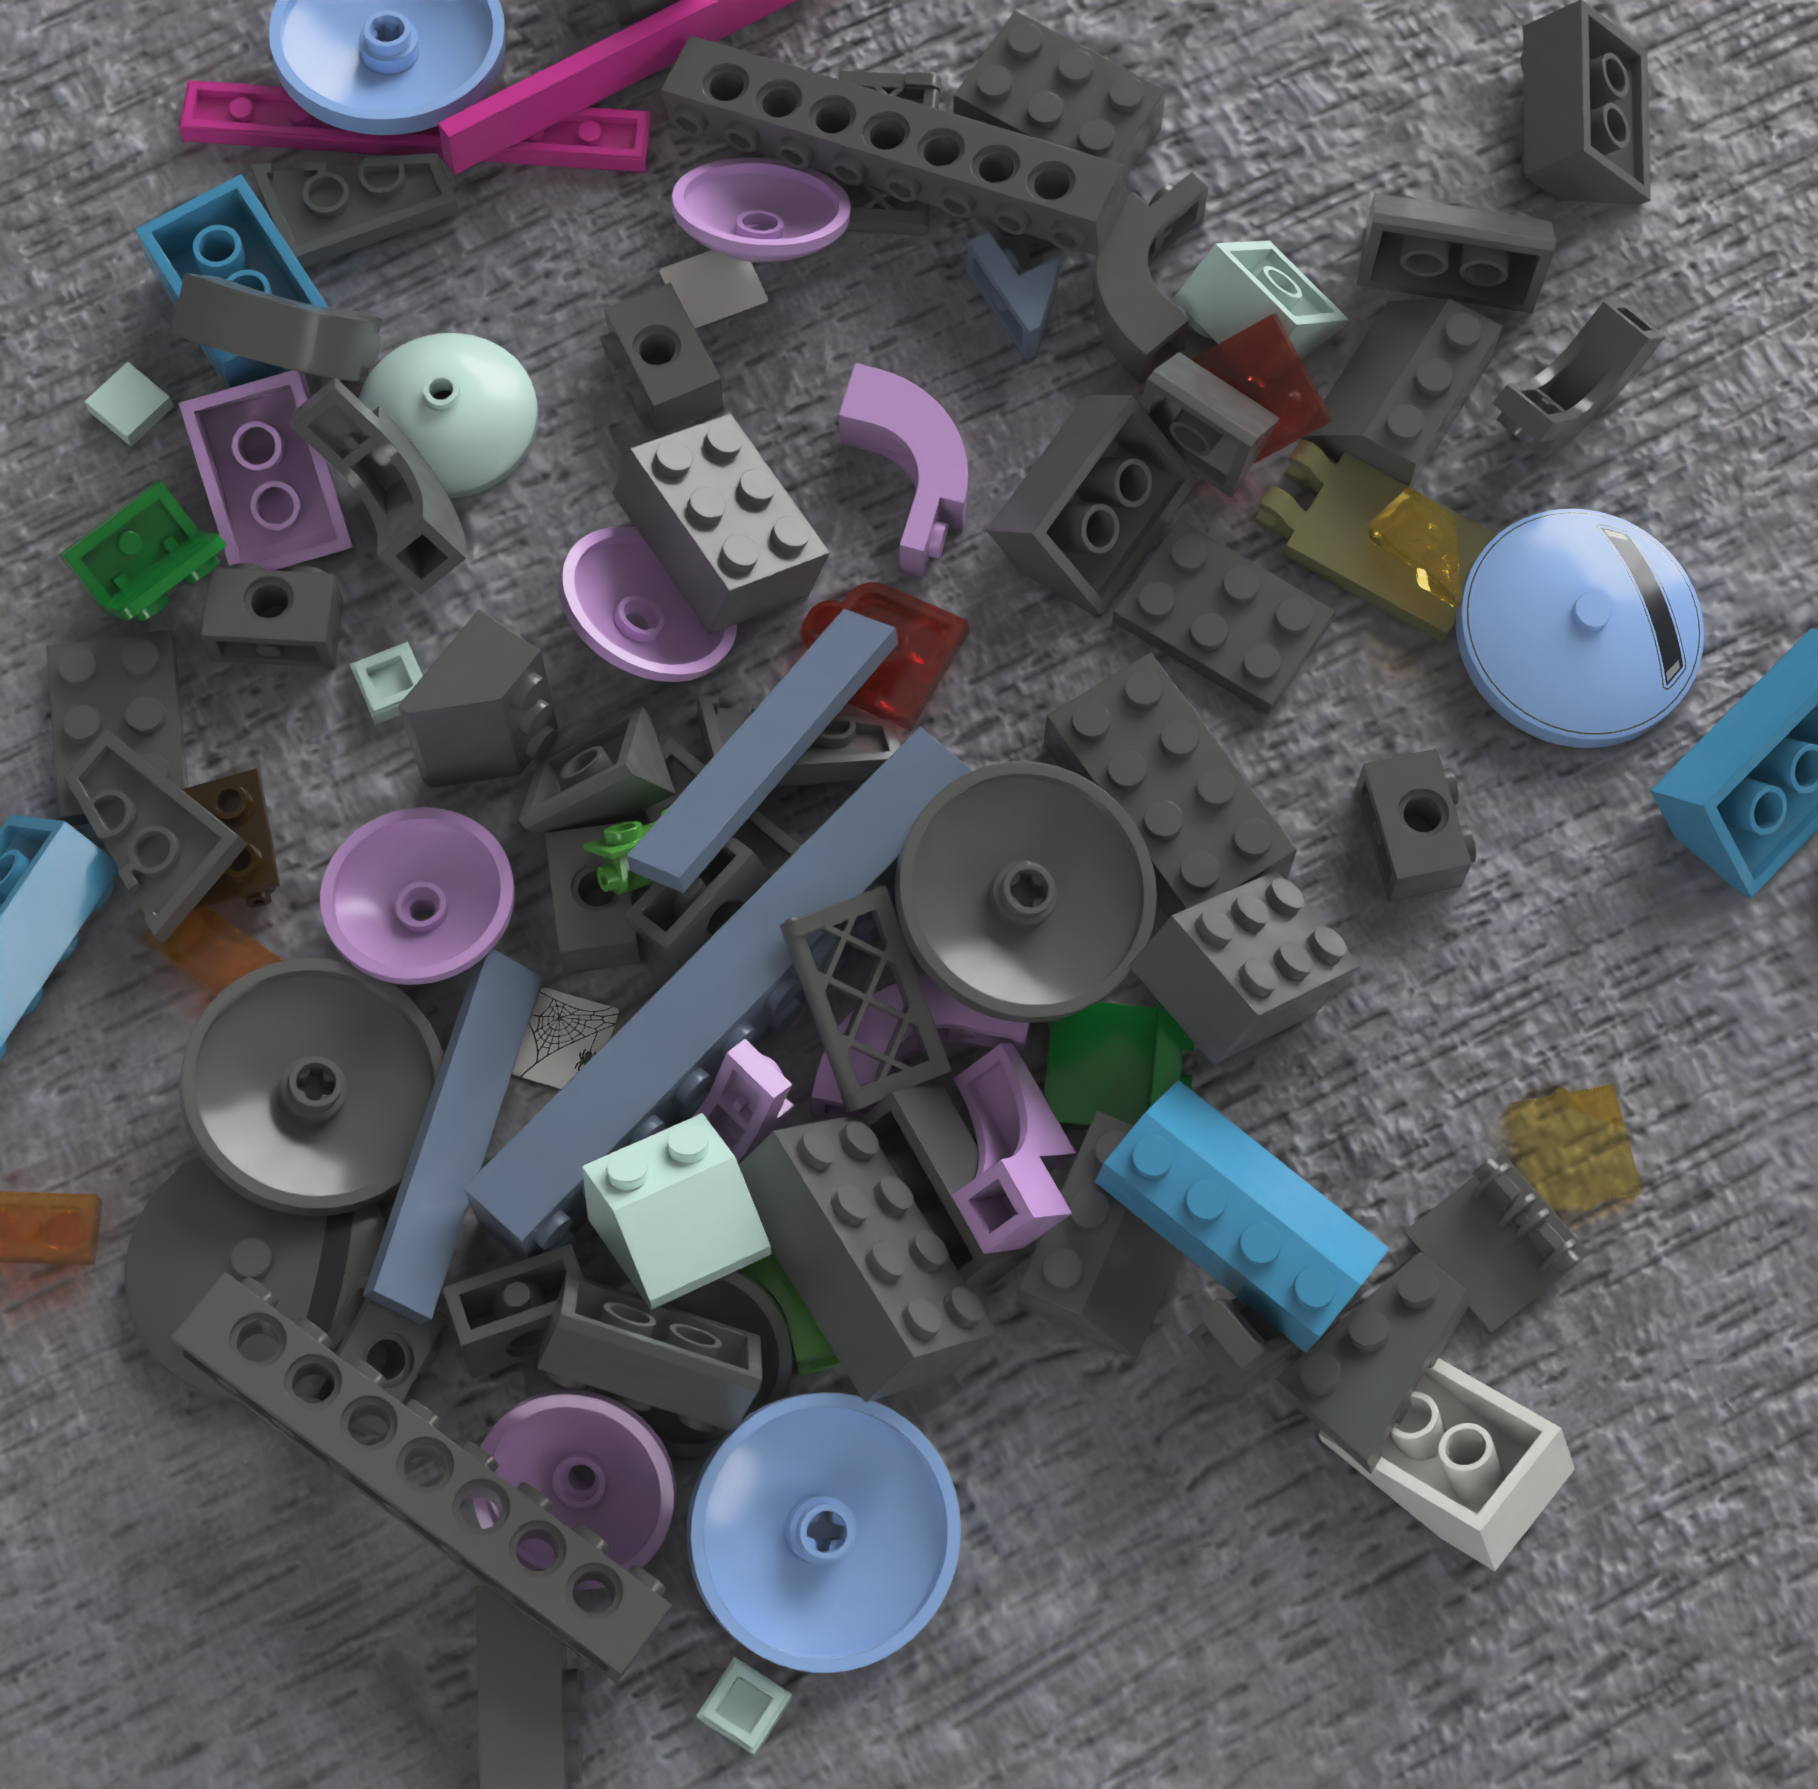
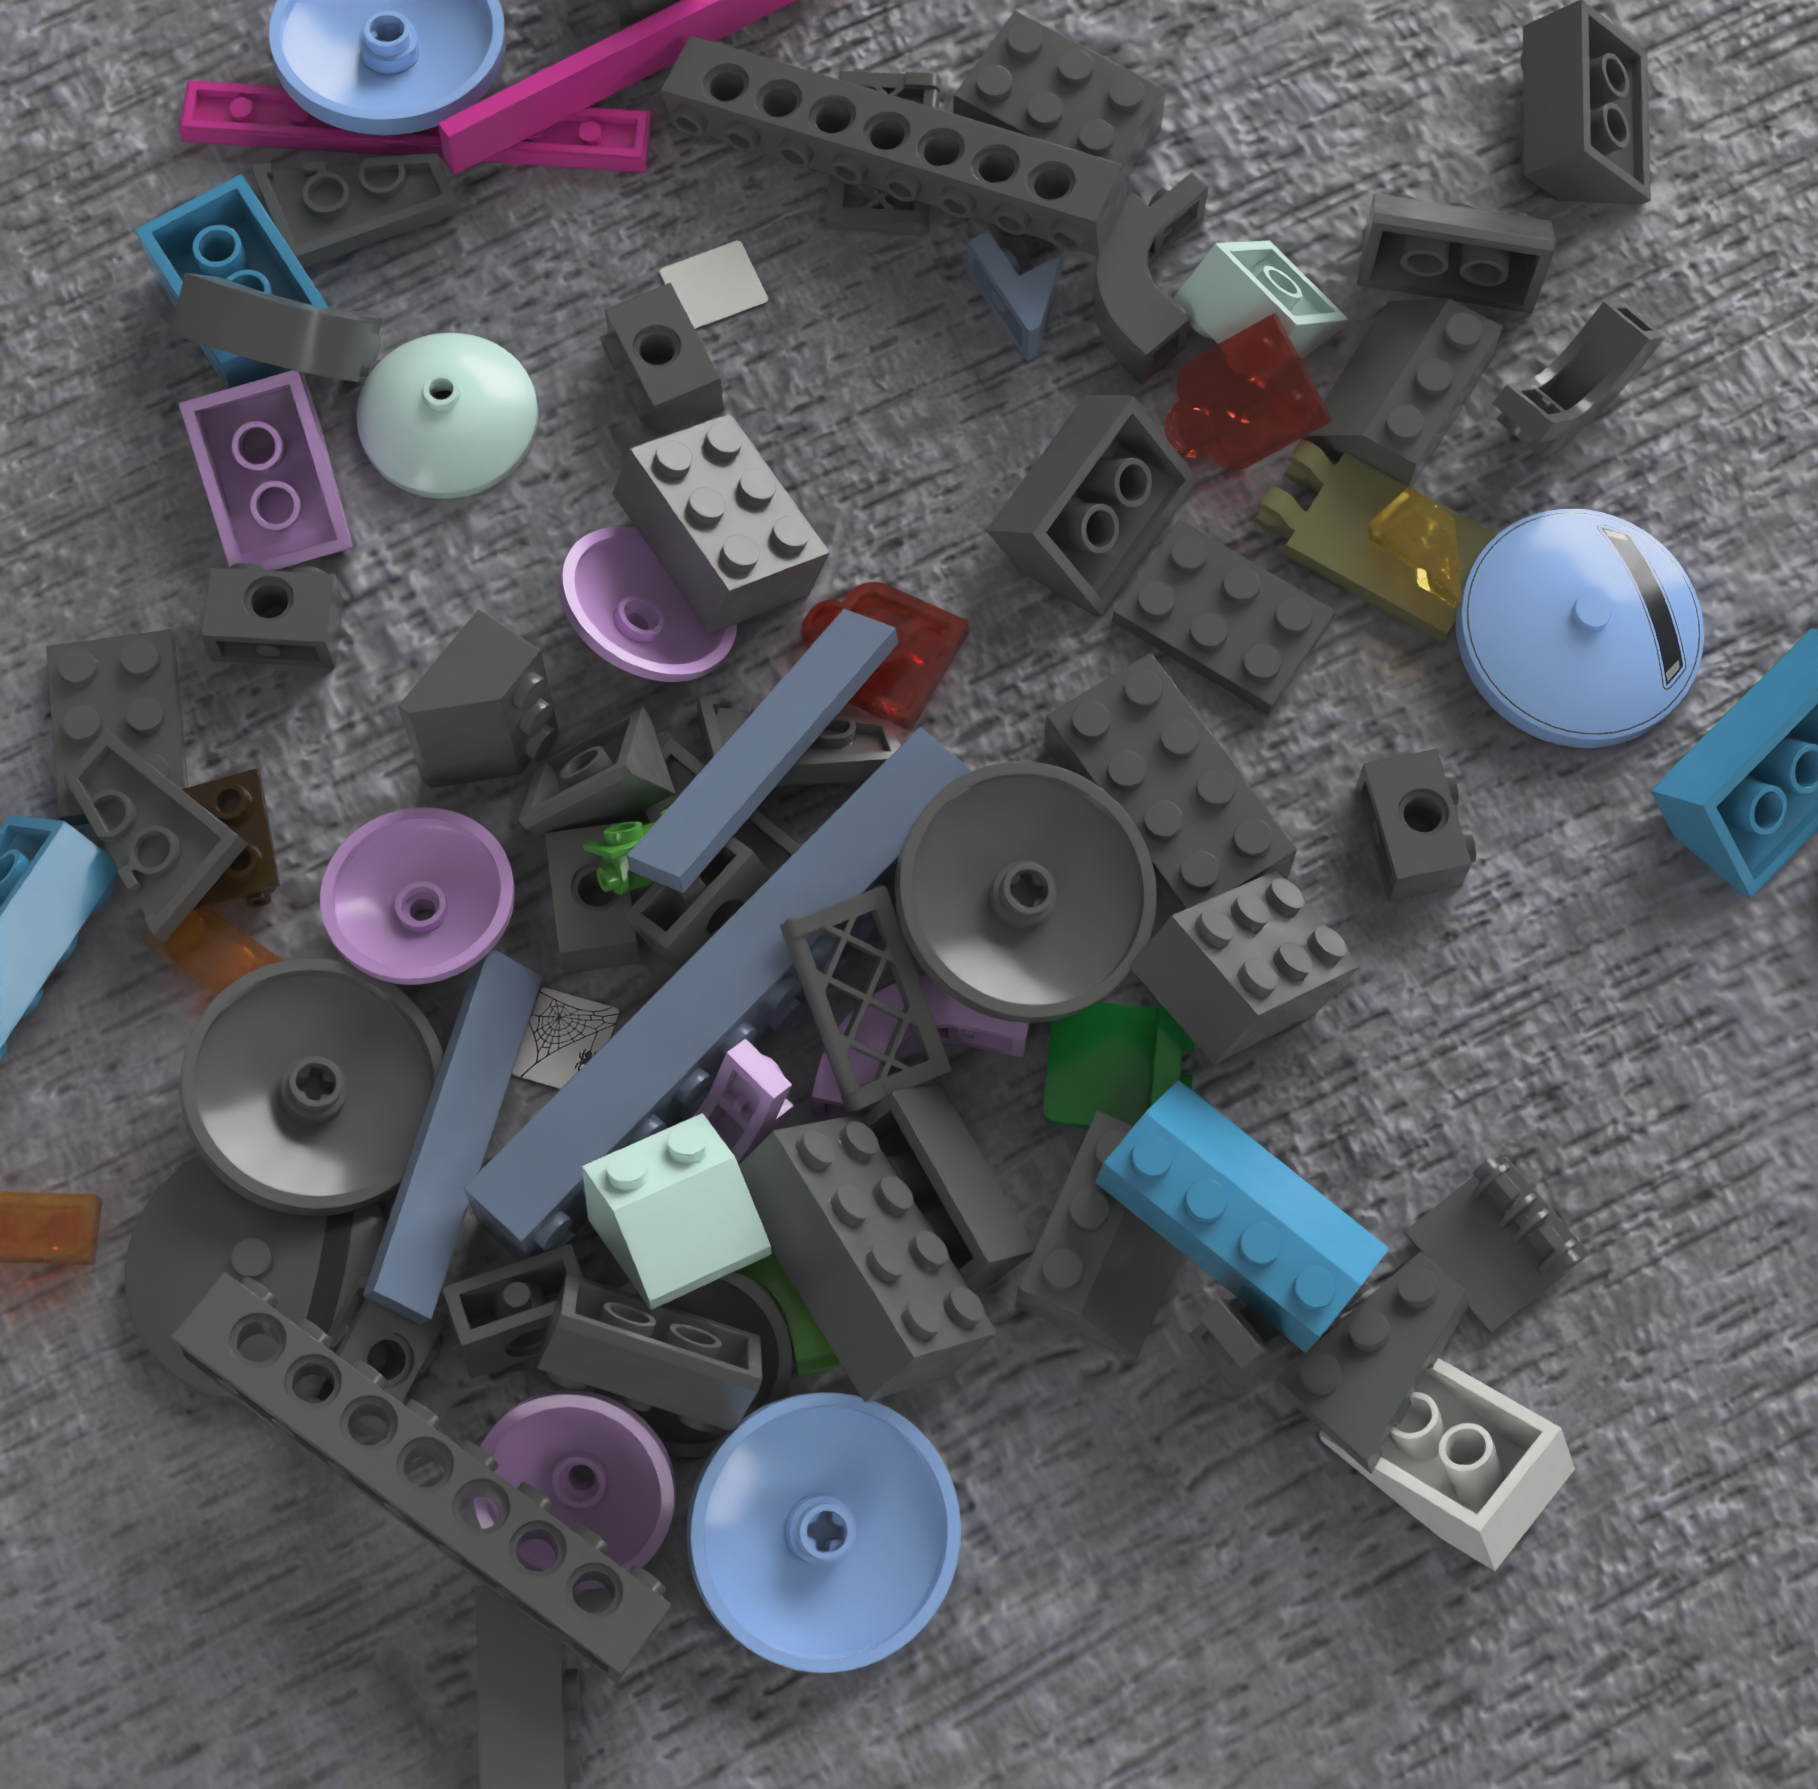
(129, 404): light aqua tile -> none
(142, 555): green bracket -> none
(386, 680): light aqua tile -> none
(409, 506): dark grey arch -> none
(744, 1706): light aqua tile -> none
(760, 209): lavender dish -> none
(914, 431): lavender arch -> none
(1017, 1149): lavender arch -> none
(1207, 421): dark grey slope -> none
(1575, 1147): clear yellow piece -> none

